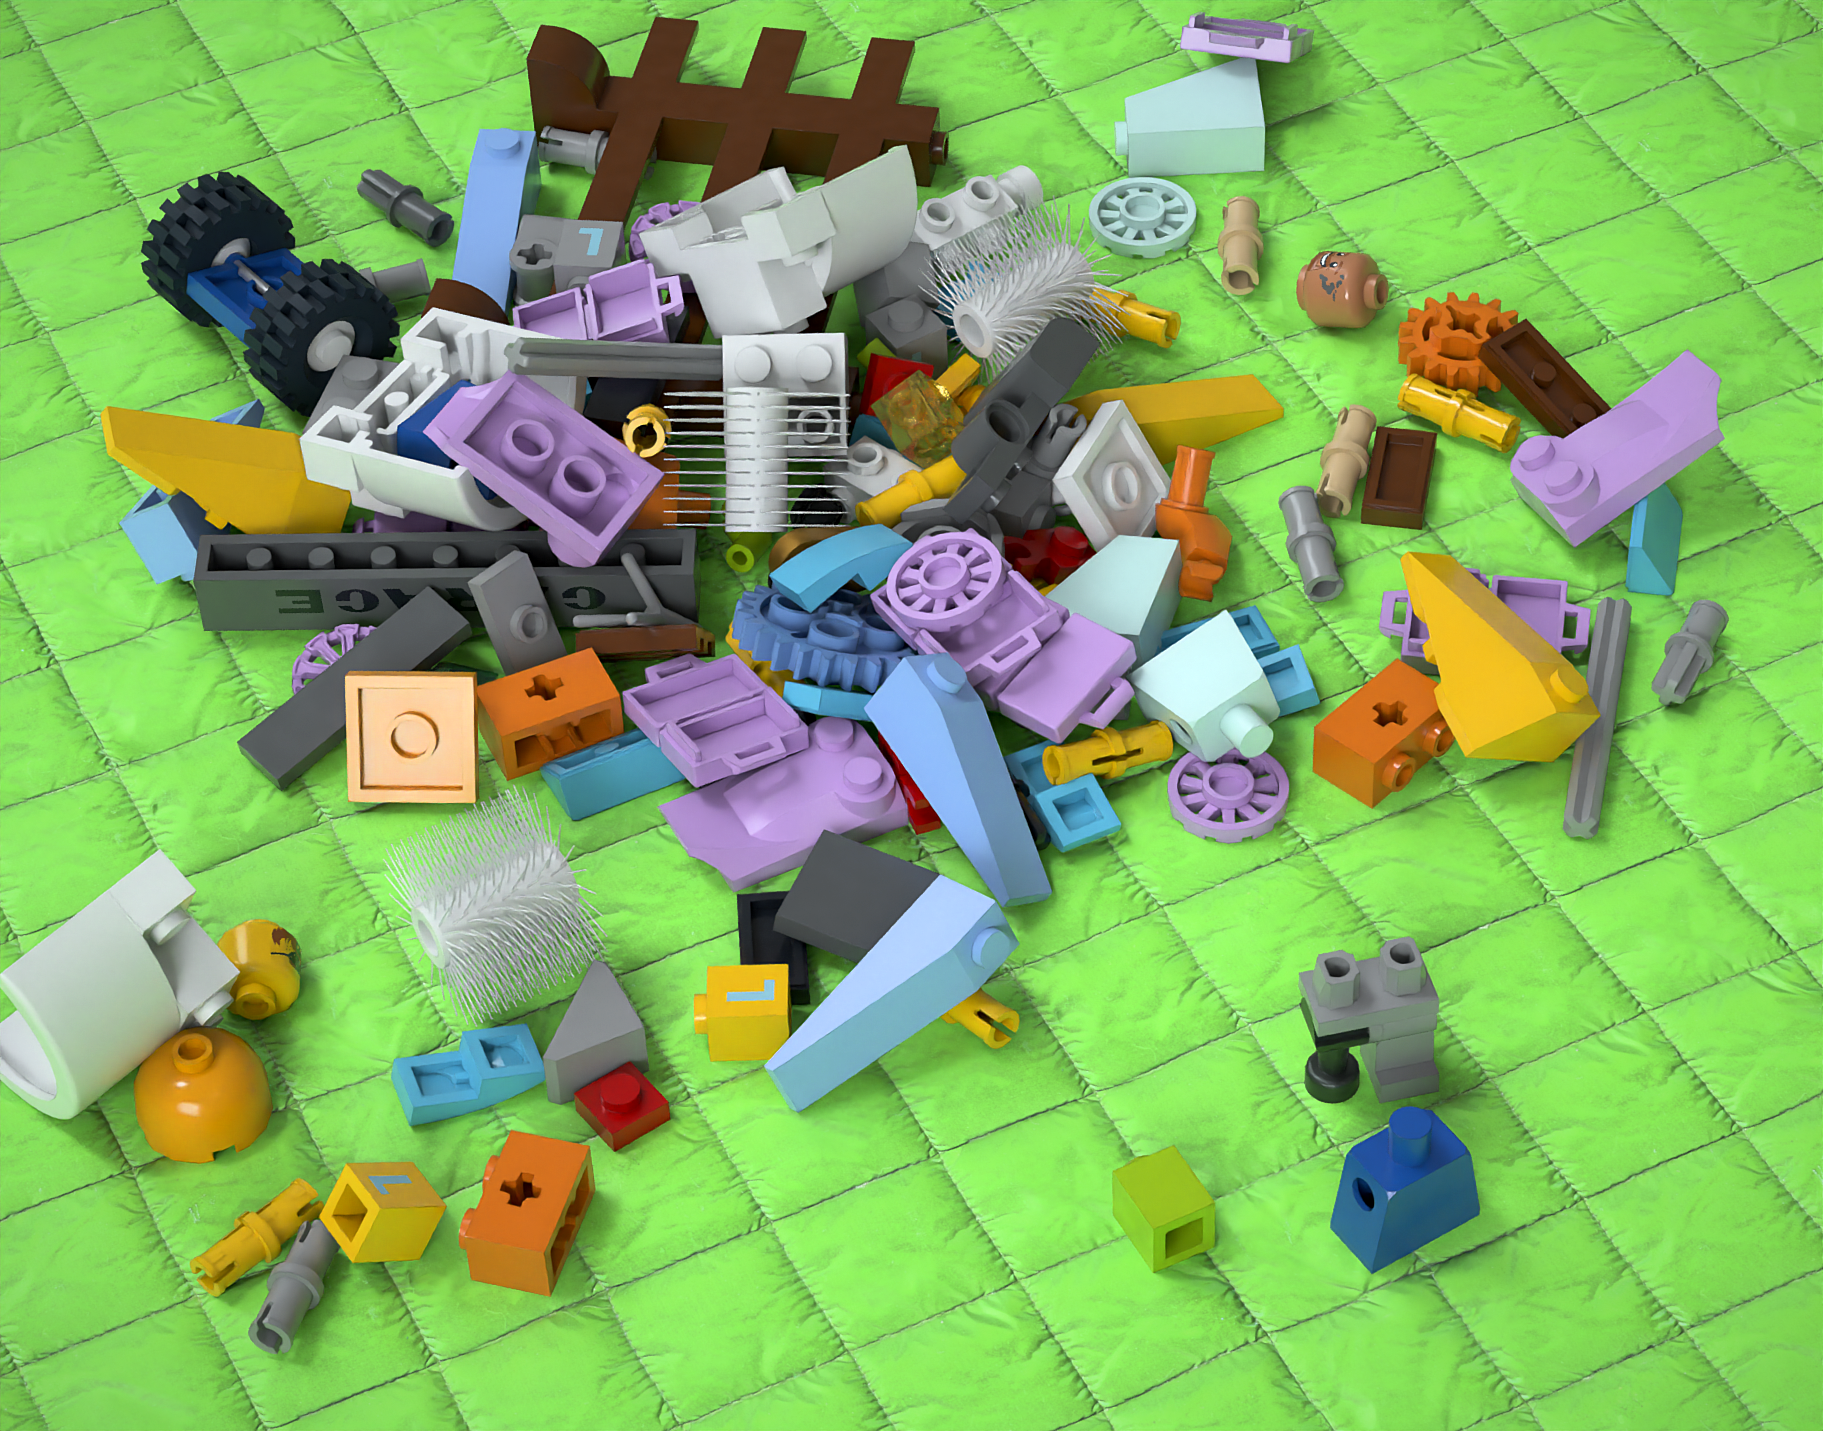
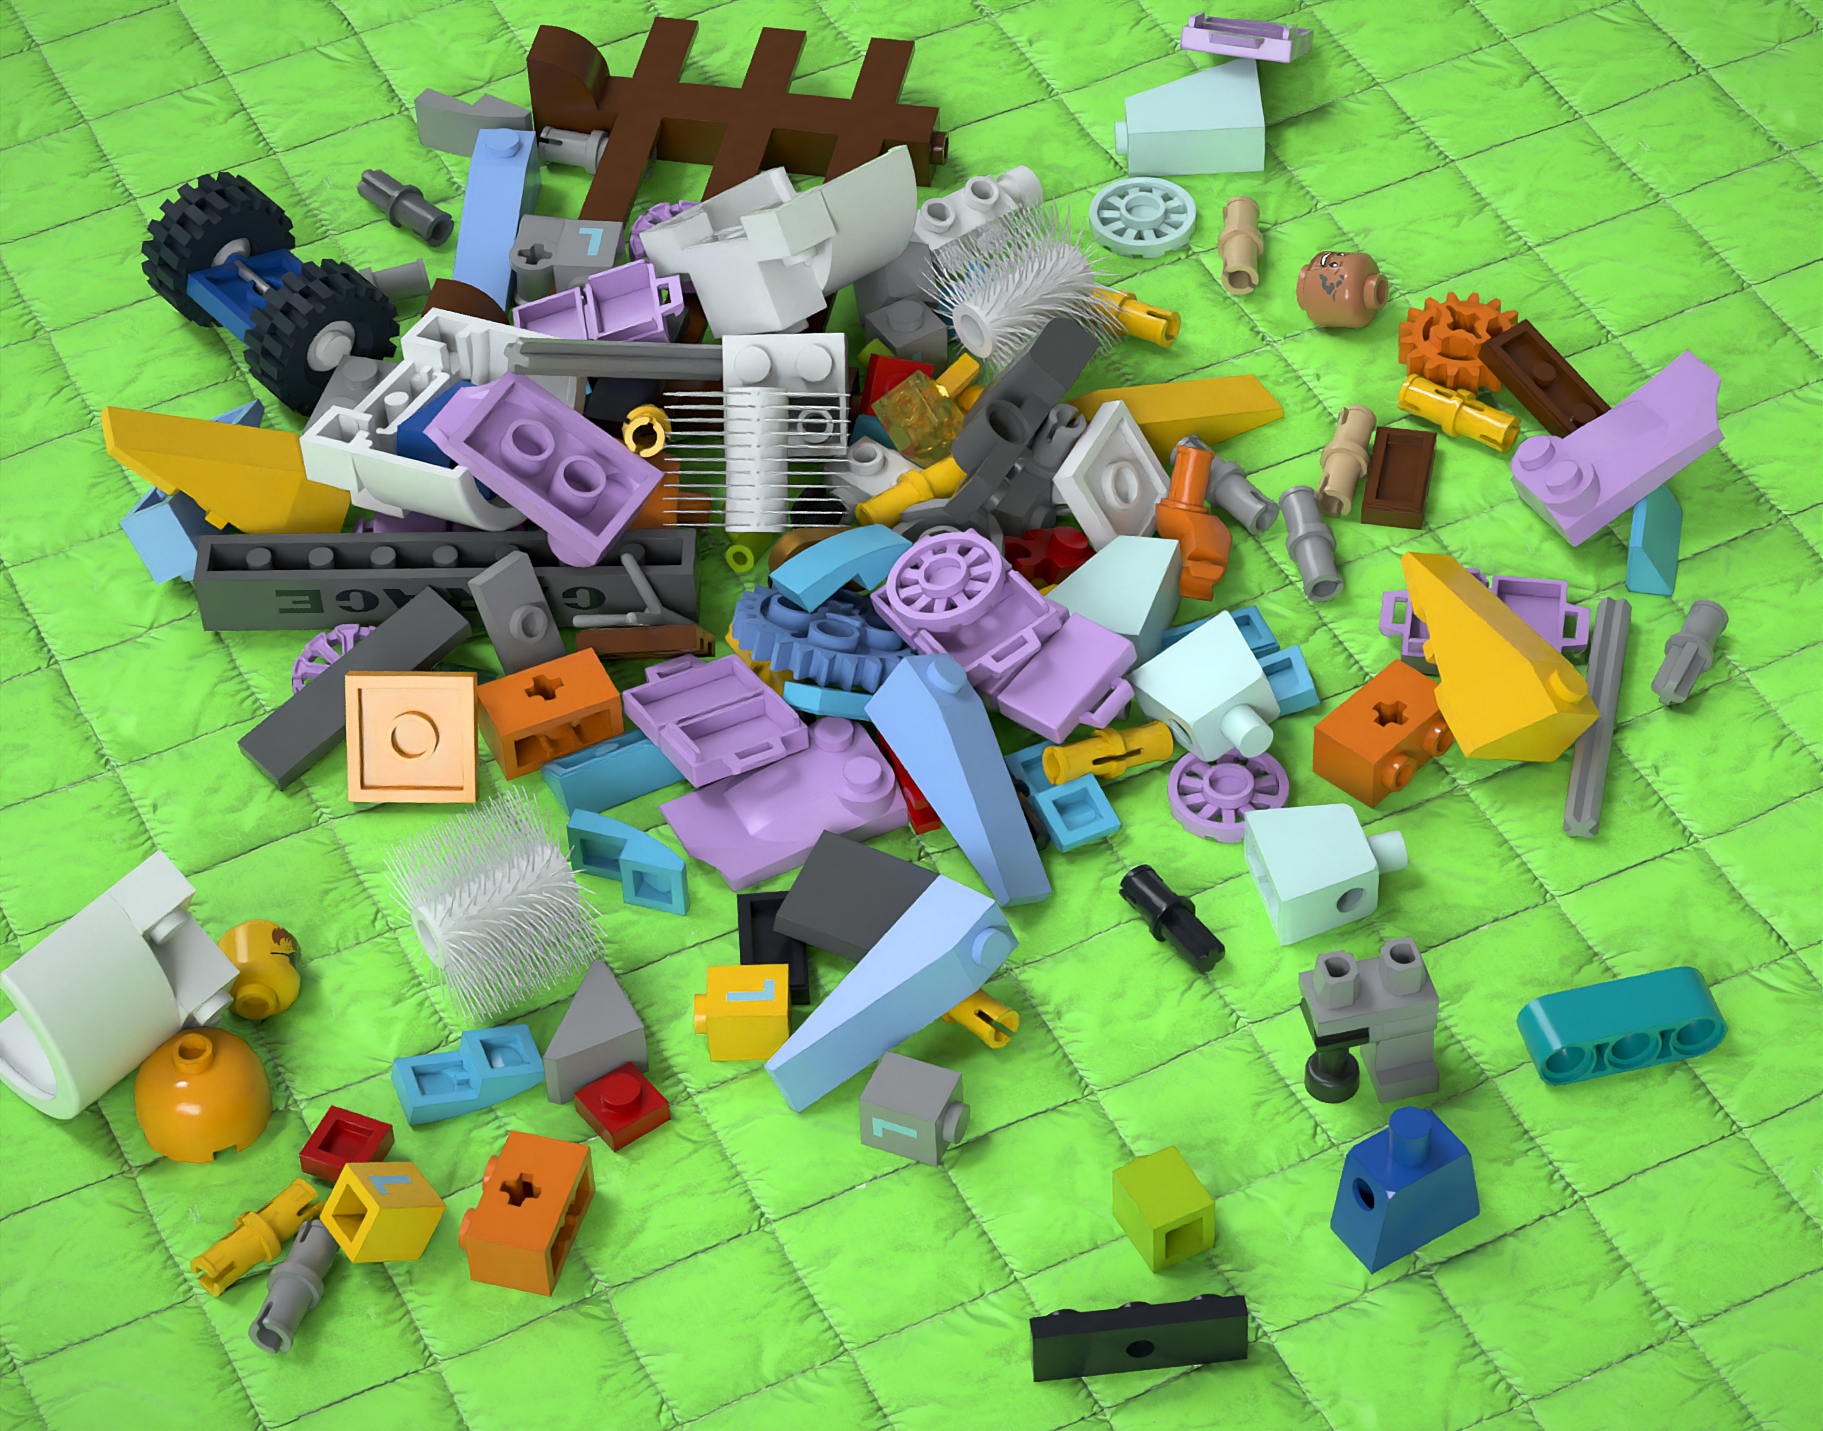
(345, 1139): none -> red plate
(455, 125): none -> light grey slope
(616, 851): none -> medium azure slope
(913, 1109): none -> light grey brick
(1138, 1337): none -> tile
(1171, 917): none -> black axle
(1233, 492): none -> light grey pin
(1317, 867): none -> light aqua torso
(1621, 1025): none -> teal beam

